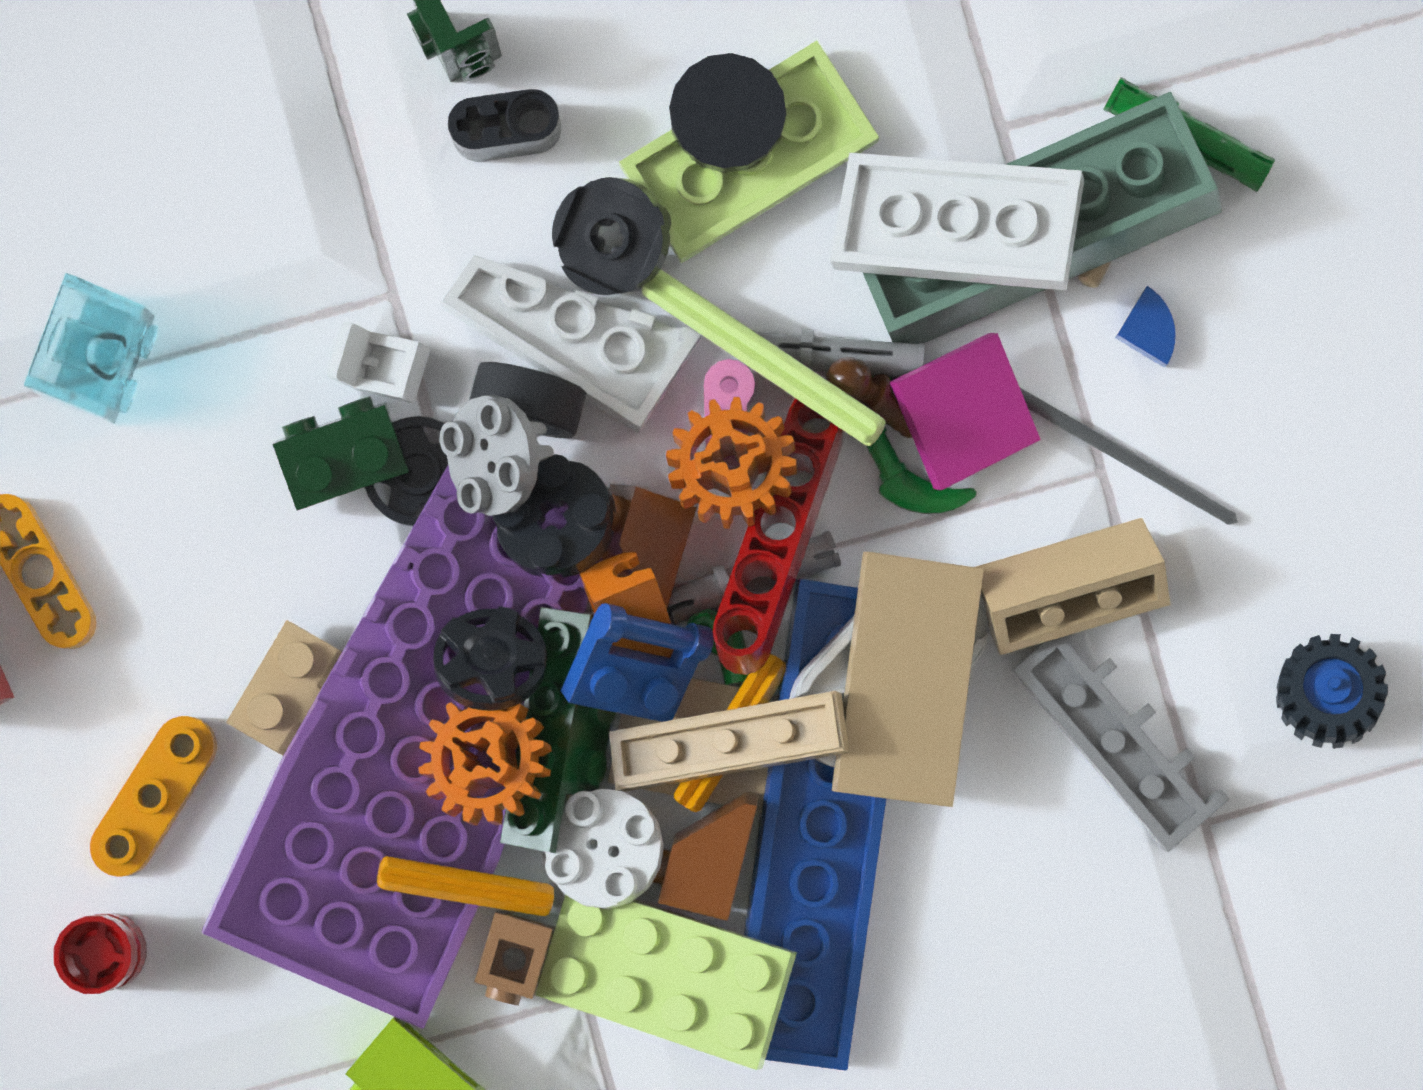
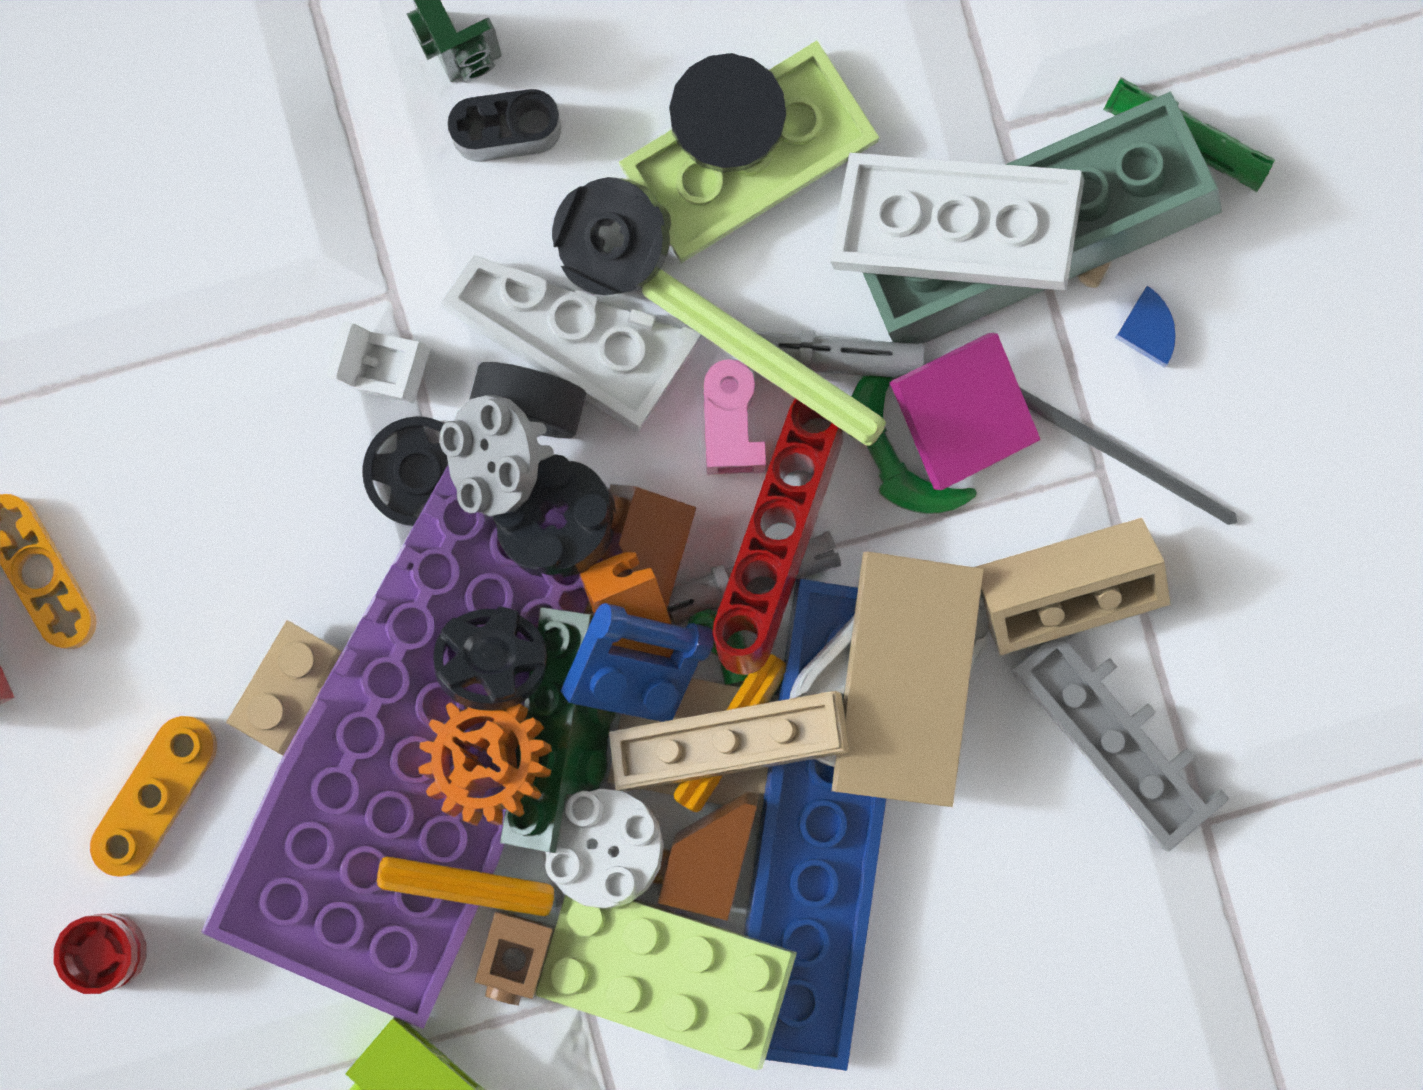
(91, 350): clear light blue slope -> none
(339, 454): dark green bracket -> none
(711, 471): orange gear -> none
(874, 392): reddish brown pin -> none
(1331, 691): black wheel -> none

